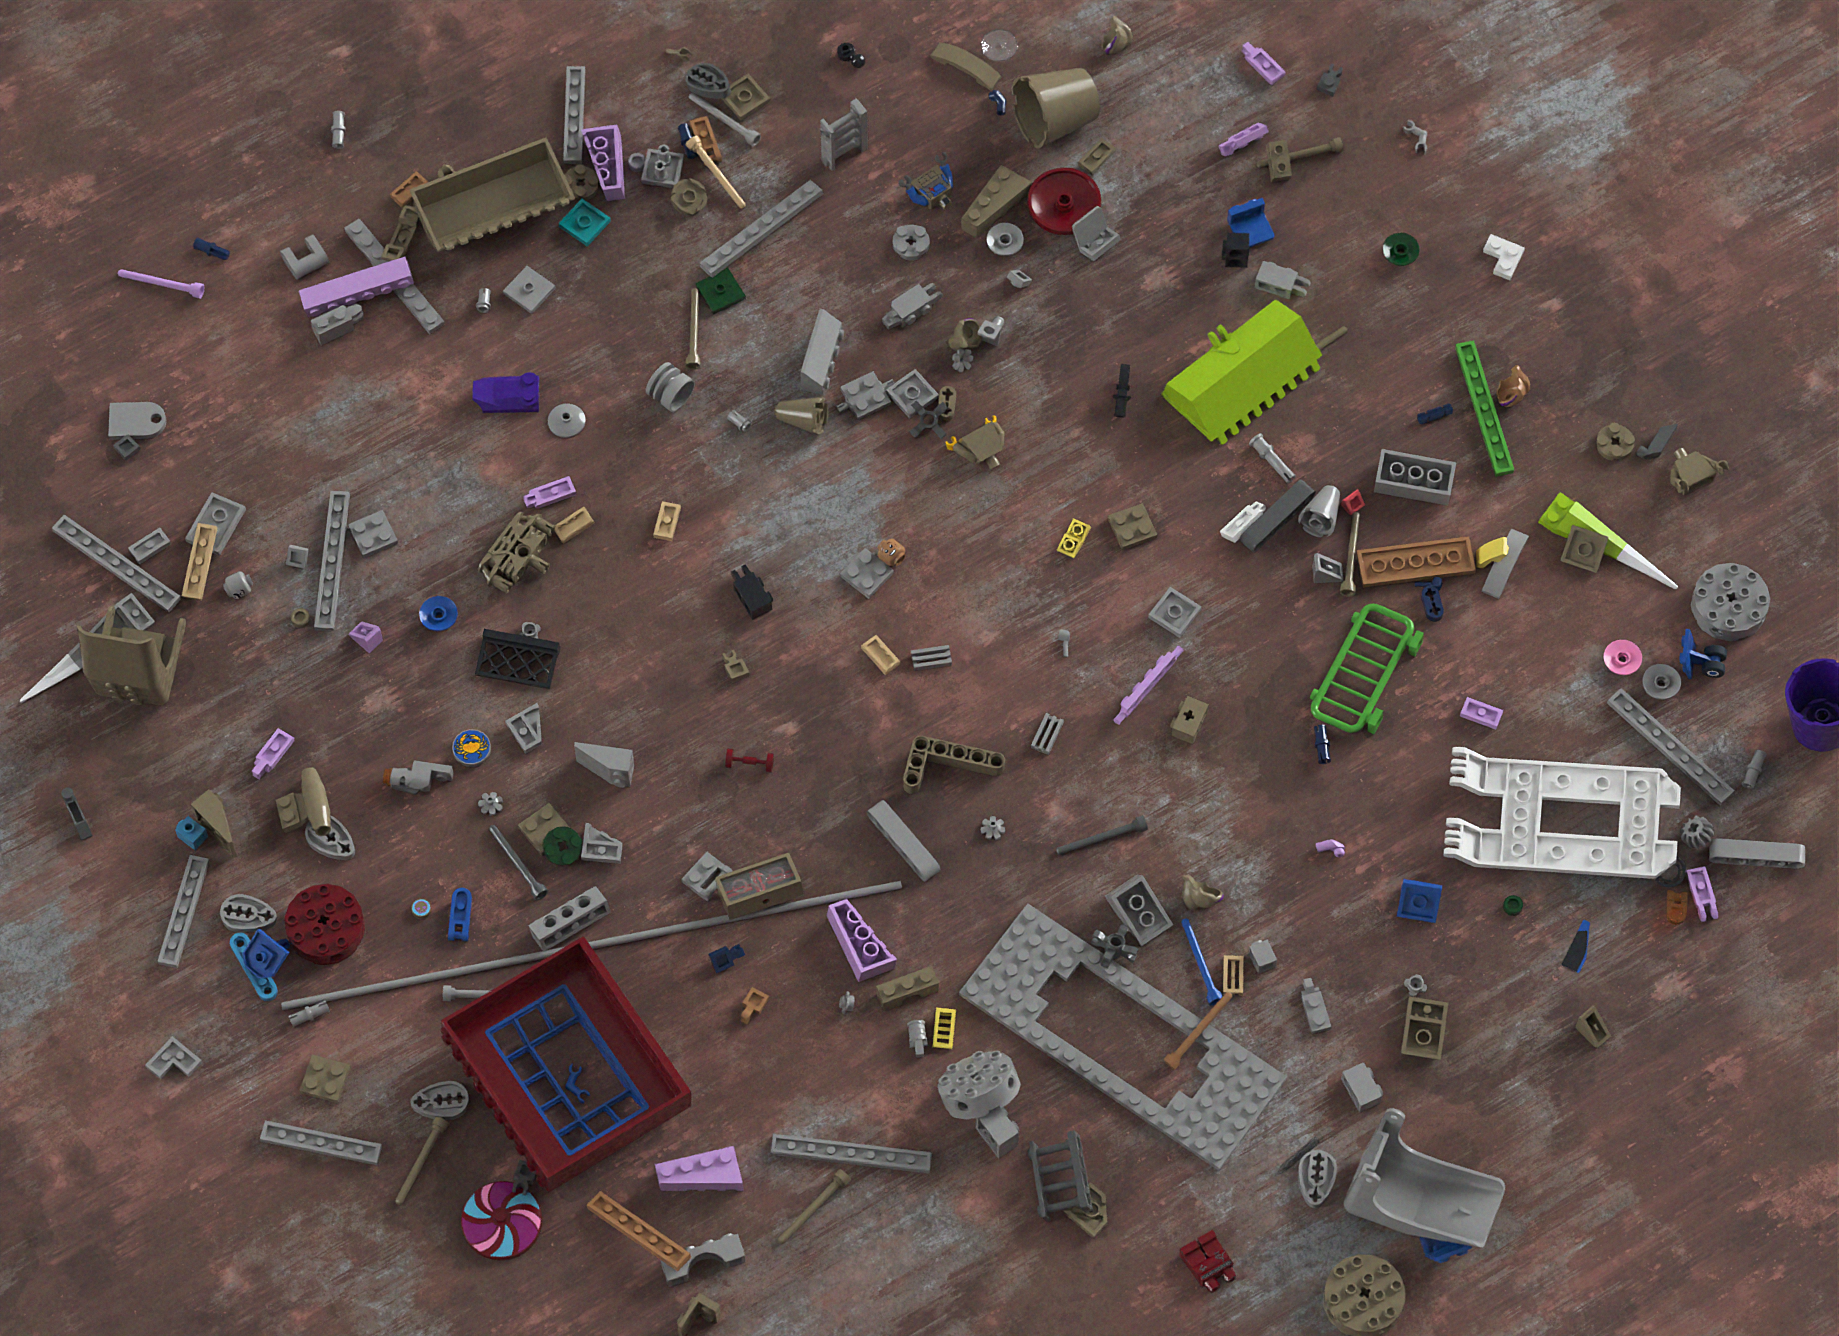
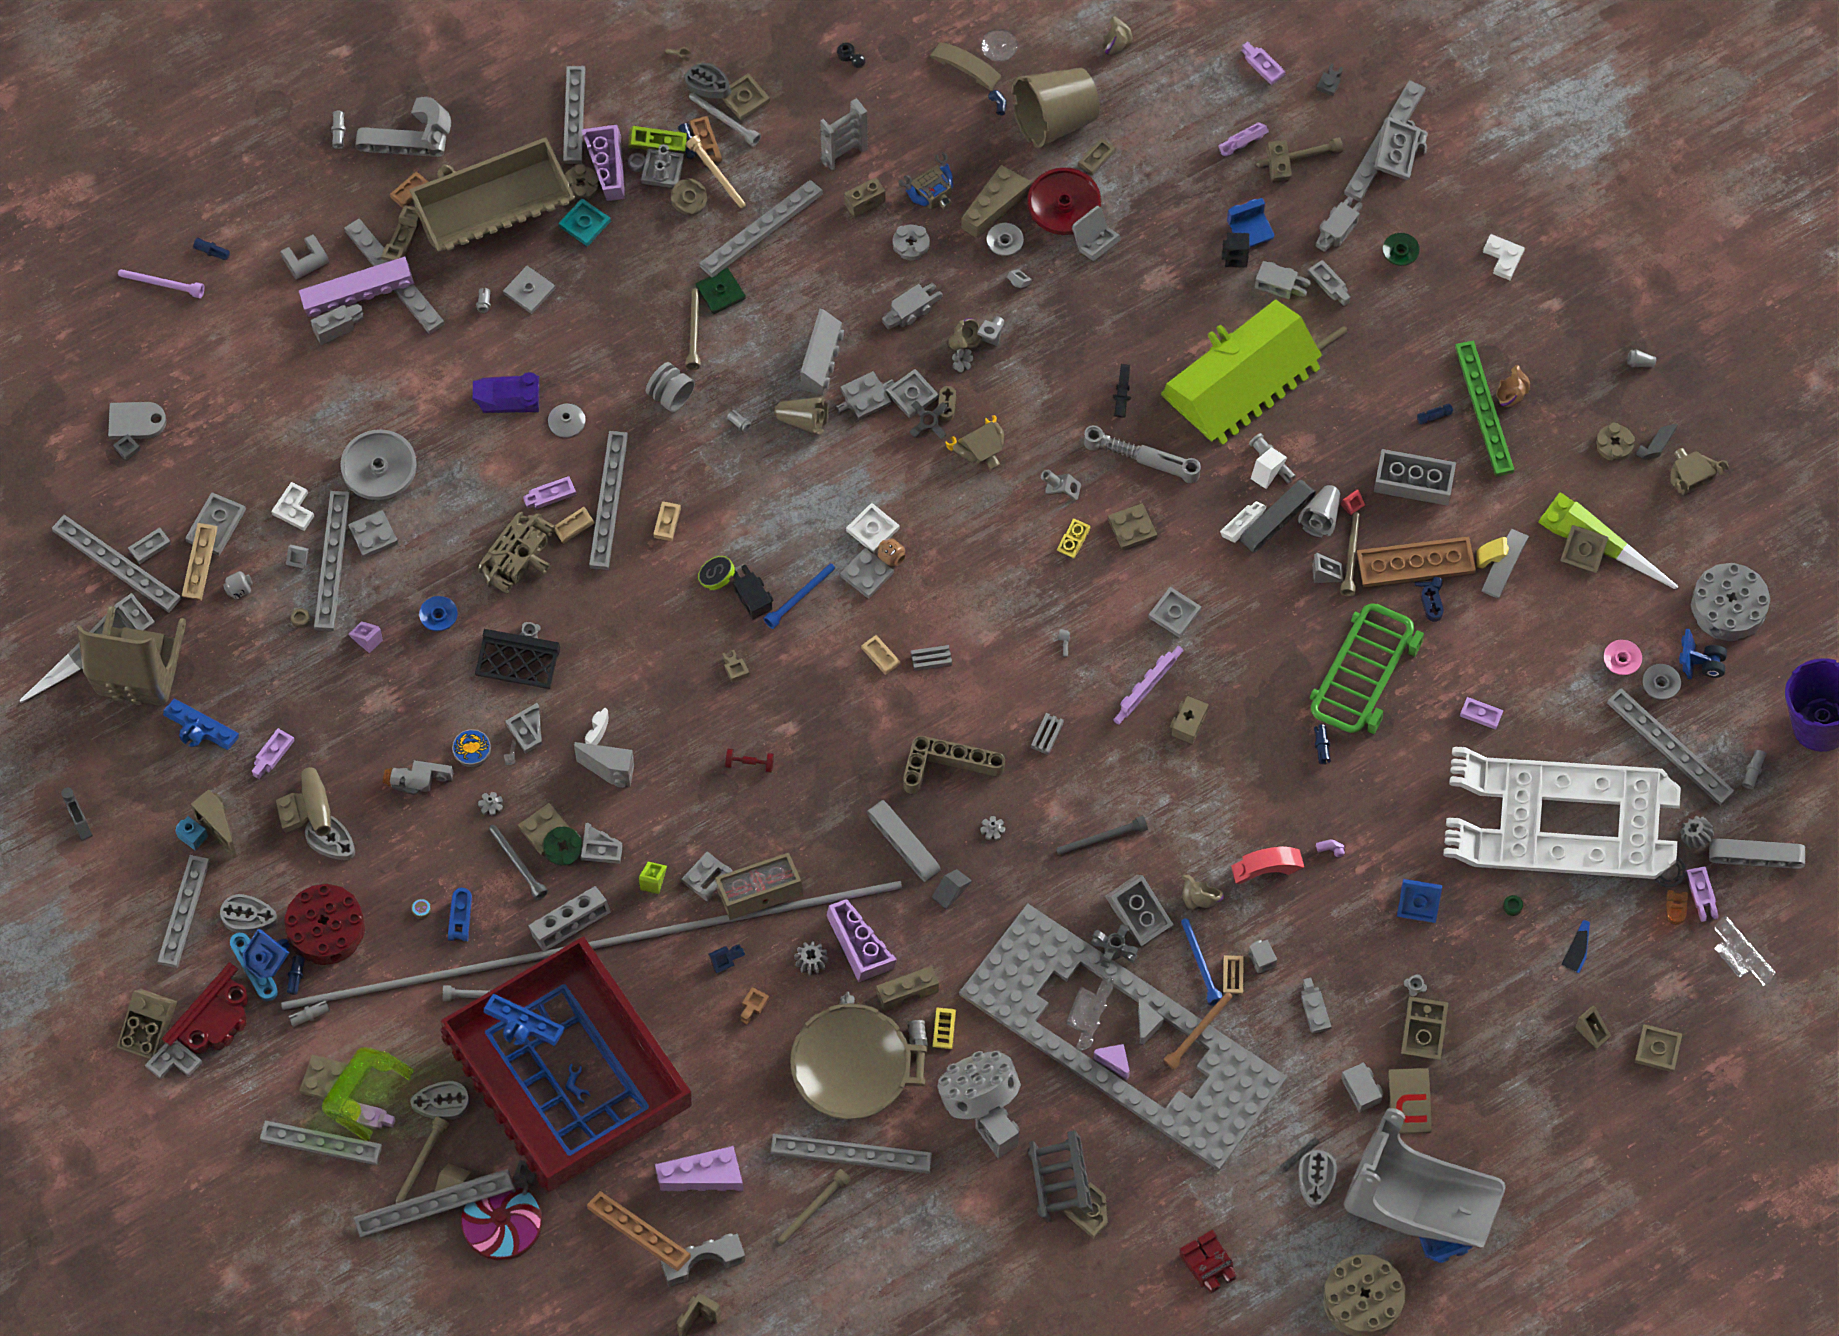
(146, 1023): none -> dark tan slope
(199, 726): none -> blue plate
(212, 1016): none -> dark red brick
(289, 507): none -> white plate
(295, 974): none -> dark blue axle
(339, 1102): none -> clear neon green windscreen
(374, 1117): none -> lavender hinge
(378, 464): none -> light grey dish
(395, 142): none -> light grey beam
(434, 1203): none -> light grey tile
(437, 120): none -> light grey arch
(451, 1176): none -> dark tan piece
(510, 758): none -> clear hand
(522, 1022): none -> blue plate
(599, 724): none -> white slope
(608, 500): none -> light grey plate
(651, 138): none -> lime slope
(652, 877): none -> lime slope
(716, 572): none -> tile
(772, 619): none -> blue piece
(813, 964): none -> light grey gear
(853, 1061): none -> dark tan dish
(864, 197): none -> dark tan brick
(872, 527): none -> white plate
(951, 888): none -> dark grey slope
(1060, 483): none -> light grey bracket
(1087, 1011): none -> clear bracket
(1114, 1059): none -> lavender slope
(1144, 455): none -> light grey piece
(1149, 1021): none -> light grey slope
(1267, 467): none -> white slope
(1275, 859): none -> coral arch
(1329, 282): none -> light grey hinge
(1338, 225): none -> light grey hinge
(1366, 172): none -> light grey plate
(1397, 148): none -> light grey plate
(1411, 1095): none -> dark tan slope
(1640, 359): none -> light grey cone
(1658, 1048): none -> dark tan plate
(1741, 954): none -> clear bracket

